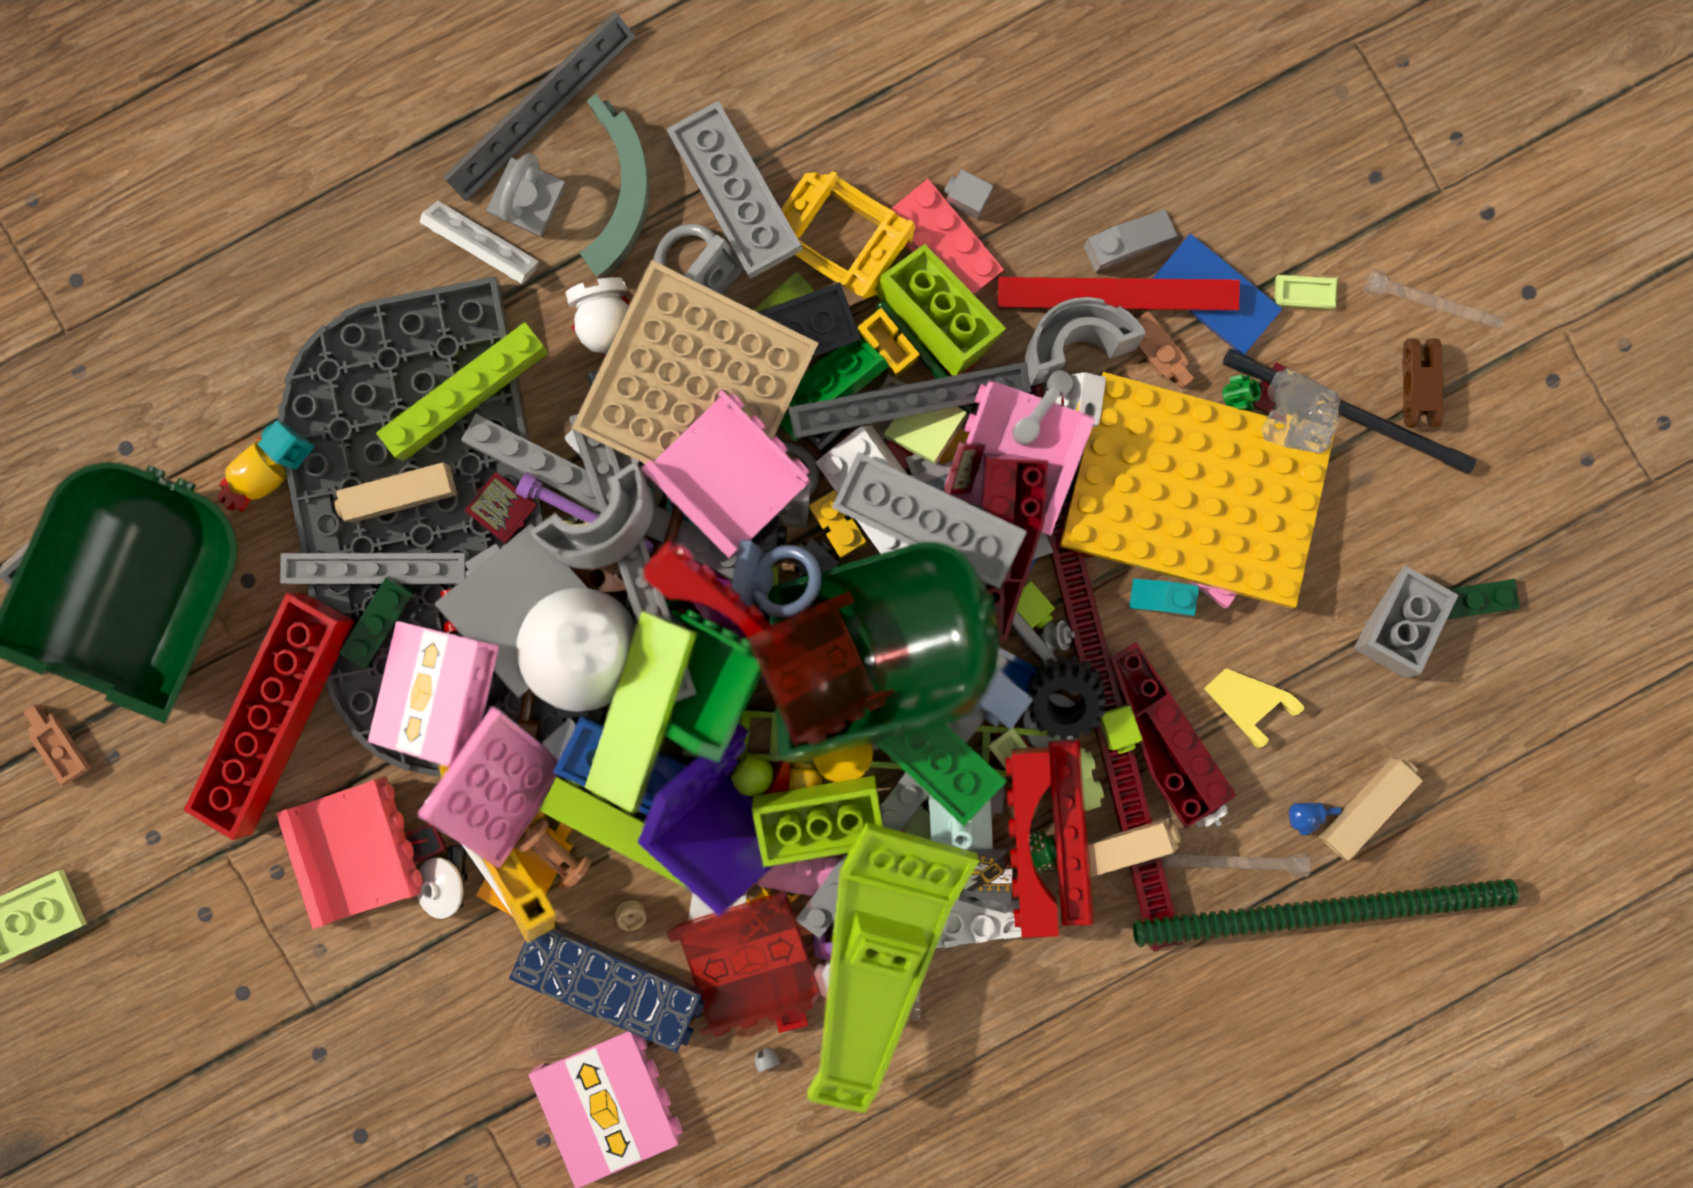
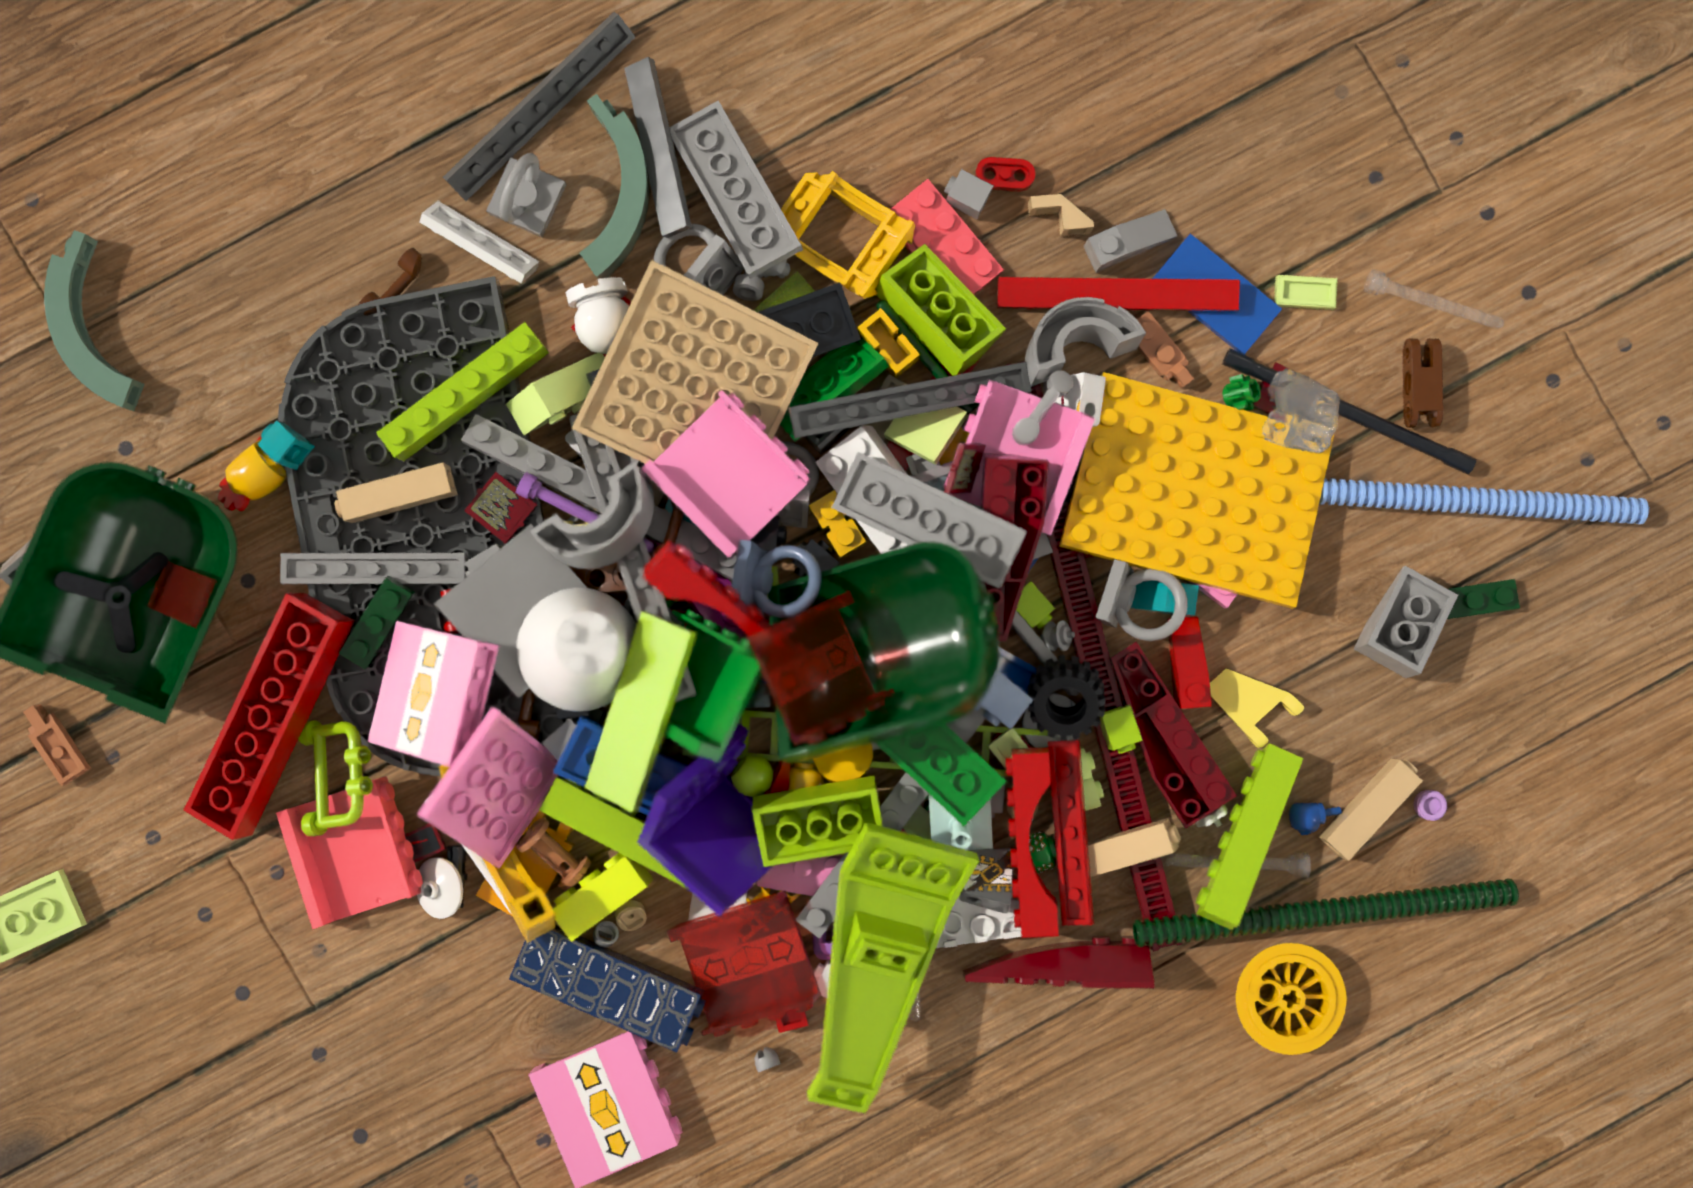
(68, 329): none -> sand green arch
(118, 608): none -> black piece
(181, 594): none -> clear red piece
(357, 786): none -> lime bar
(411, 264): none -> reddish brown bar
(554, 395): none -> yellowish green wedge
(600, 895): none -> neon yellow brick
(608, 930): none -> light grey hinge
(658, 147): none -> tile
(753, 288): none -> light grey arm
(759, 700): none -> clear light blue tile
(1004, 173): none -> red plate
(1071, 219): none -> tan slope
(1089, 963): none -> dark red wedge
(1120, 595): none -> light grey tile
(1189, 666): none -> red slope
(1249, 836): none -> lime brick
(1326, 1018): none -> yellow piece
(1430, 805): none -> lavender tile
(1481, 501): none -> light blue piece

